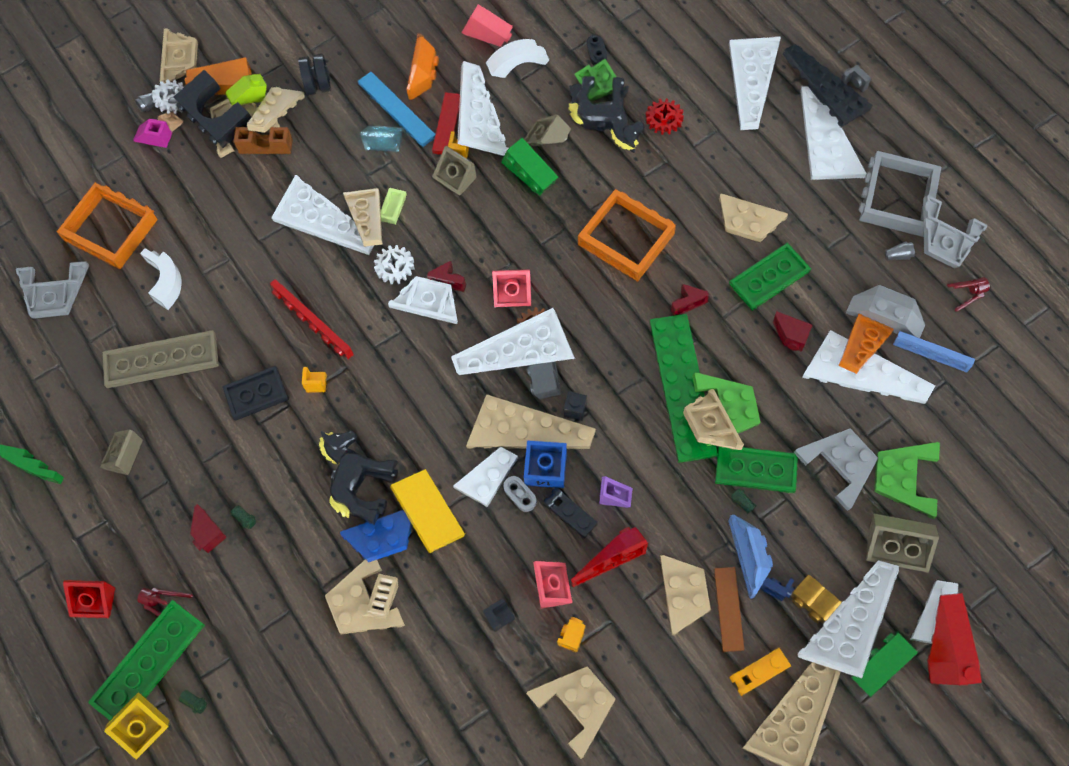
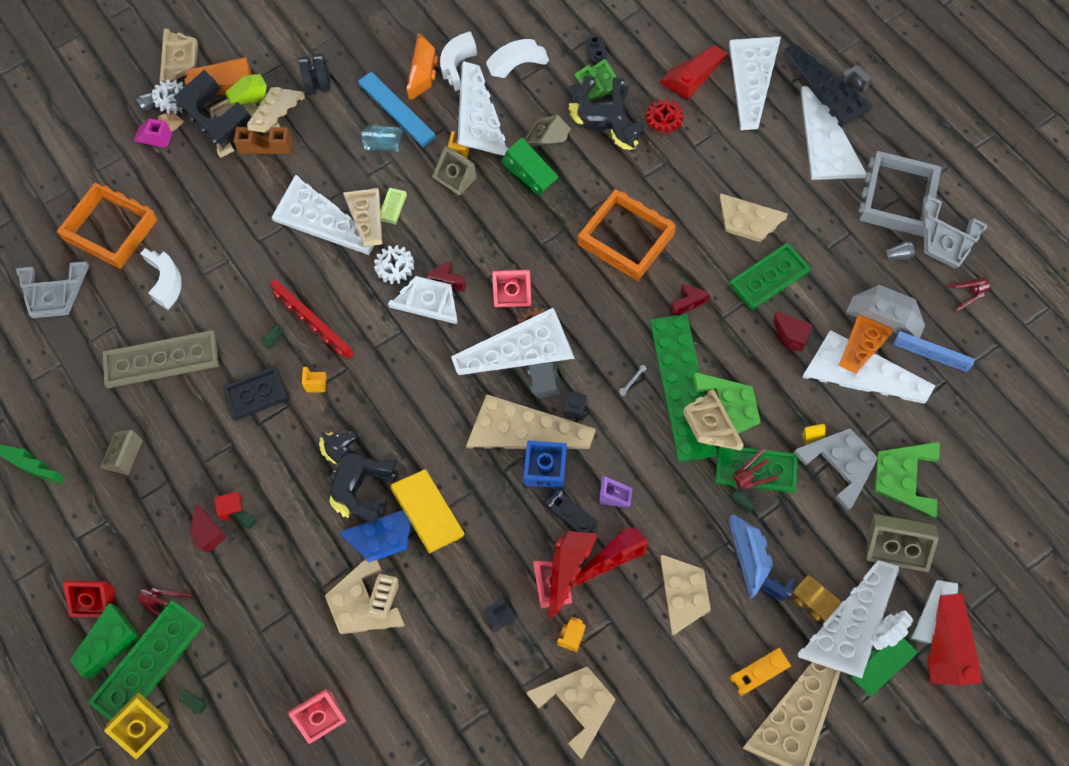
(104, 643): none -> green wedge
(227, 505): none -> red panel
(271, 337): none -> clear green pin
(317, 716): none -> coral slope
(447, 121): red tile -> none
(453, 53): none -> white arch
(487, 27): coral slope -> none
(487, 477): white wing -> none
(520, 494): light grey plate -> none
(567, 558): none -> red wedge
(623, 391): none -> light grey hinge
(691, 74): none -> red wedge
(728, 609): dark orange tile -> none
(744, 476): none -> dark red plant
(800, 531): none -> black piece
(813, 433): none -> yellow slope
(891, 630): none -> white gear

